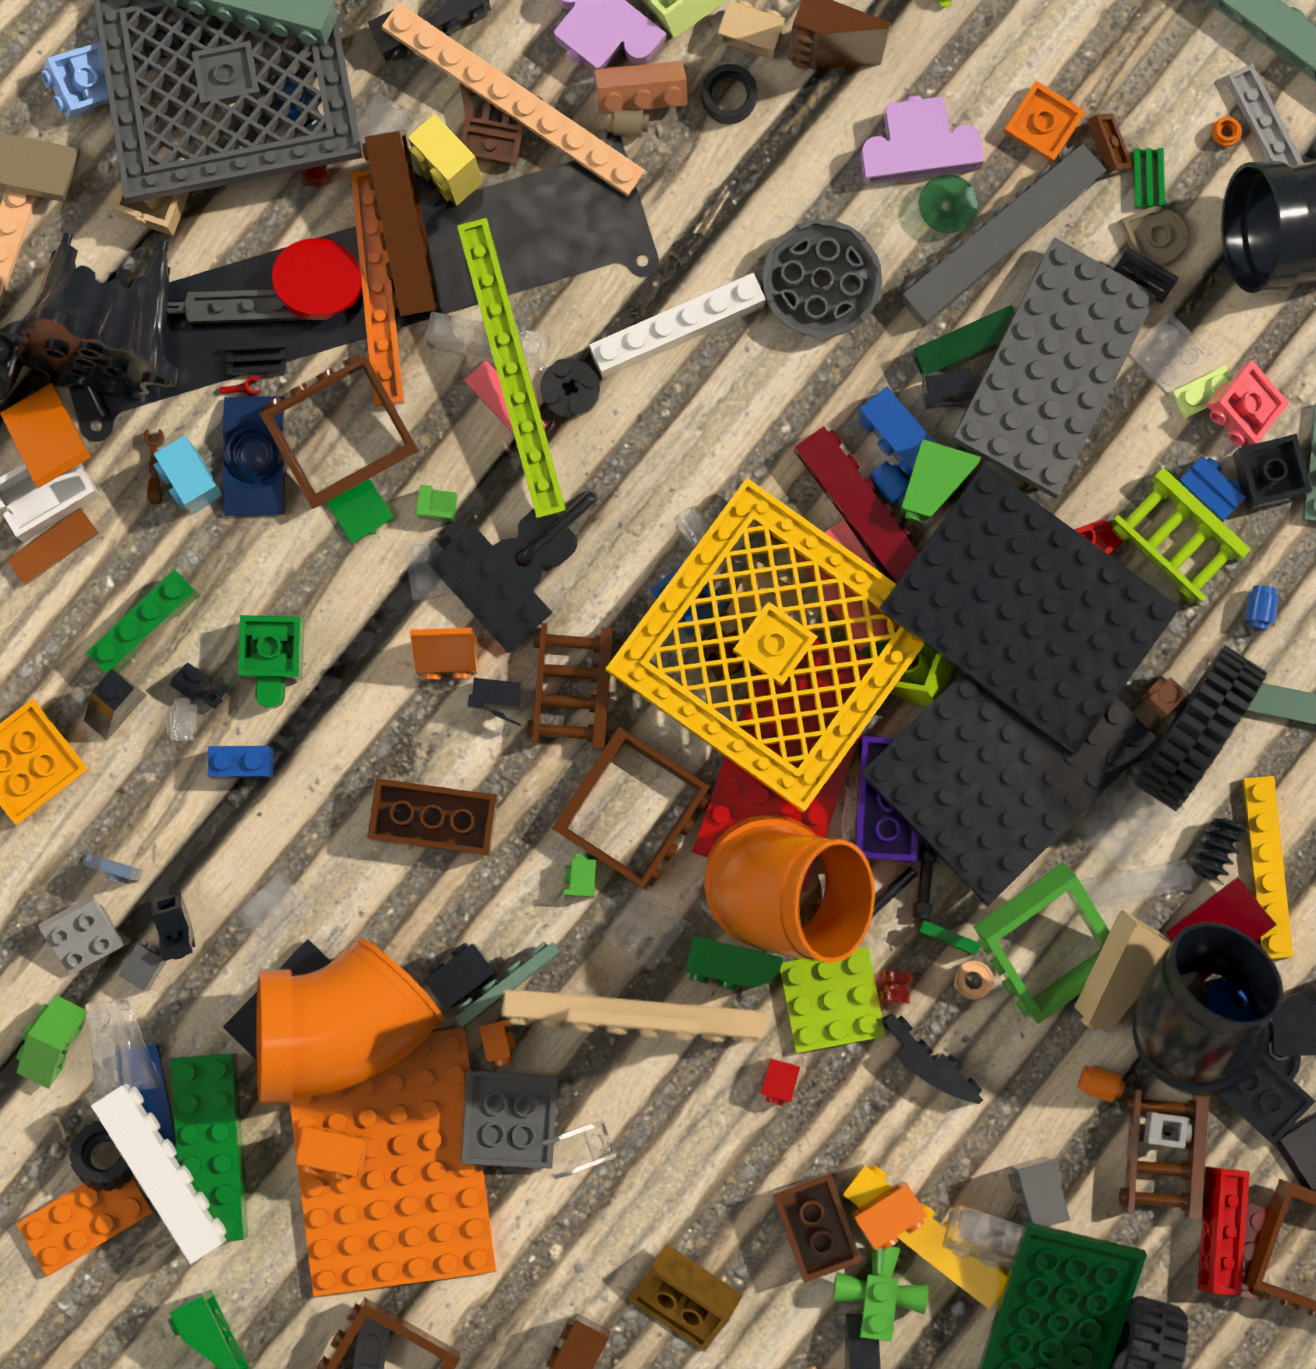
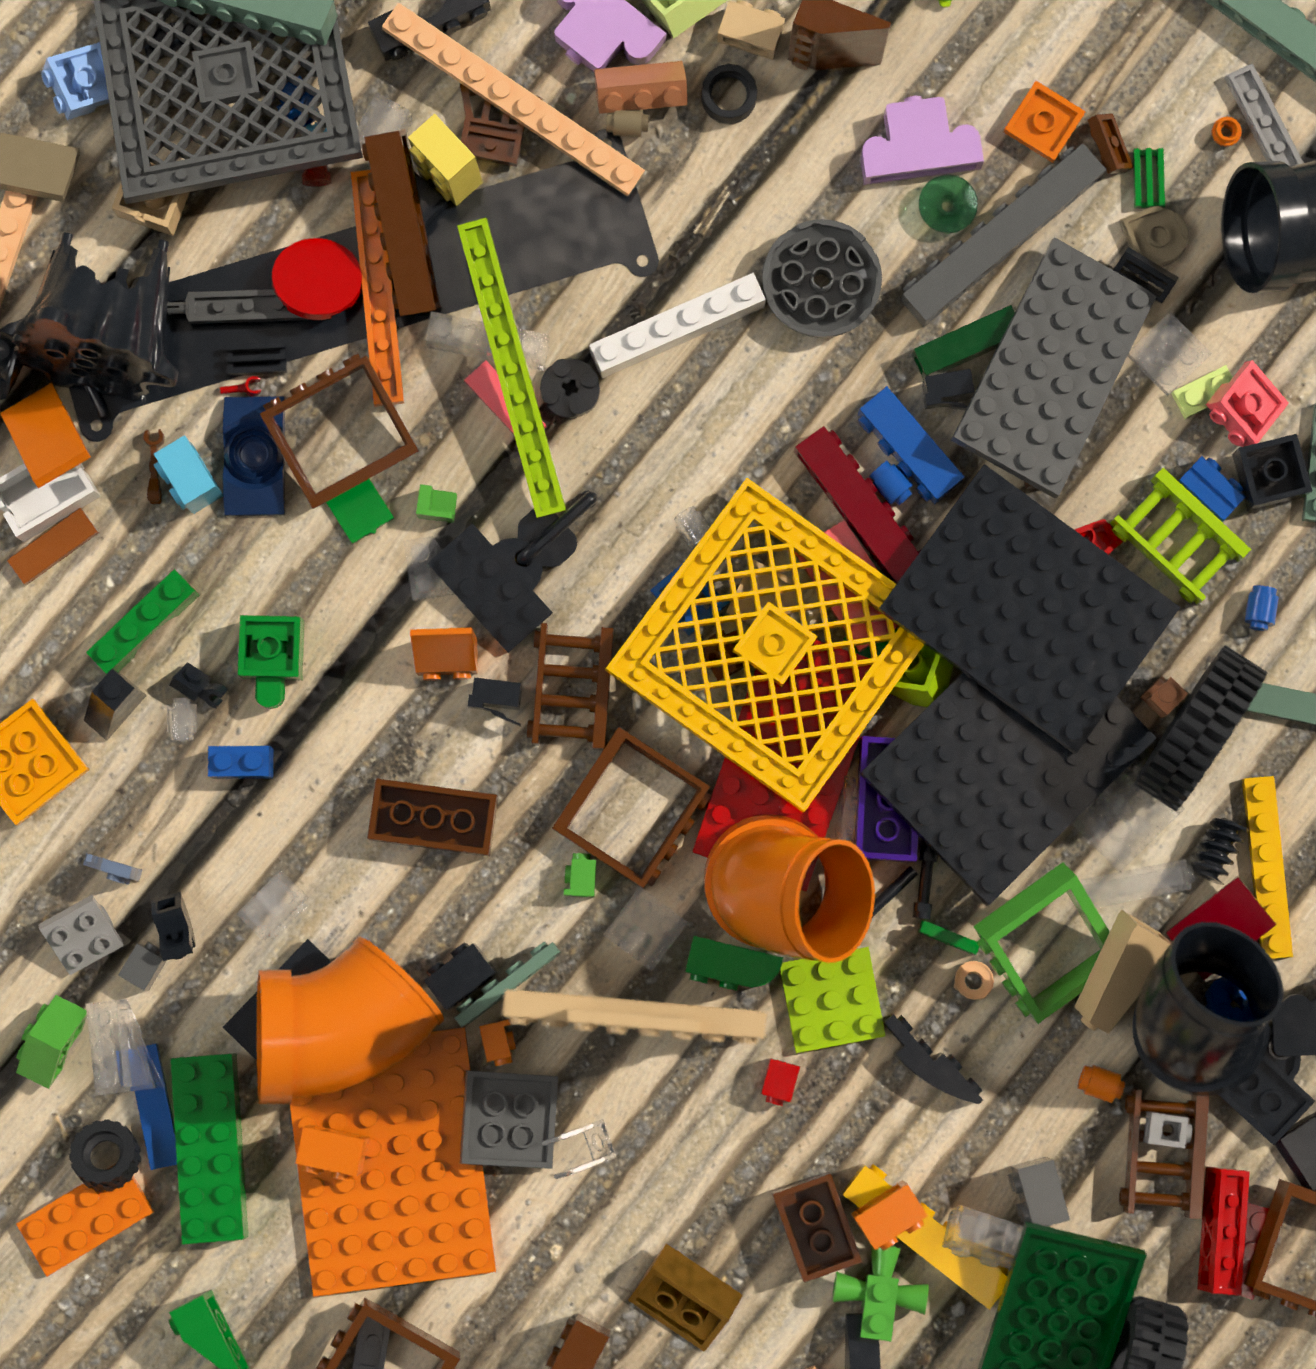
(159, 1172): white brick -> none
(896, 994): clear red wheel -> none
(934, 479): bright green slope -> none

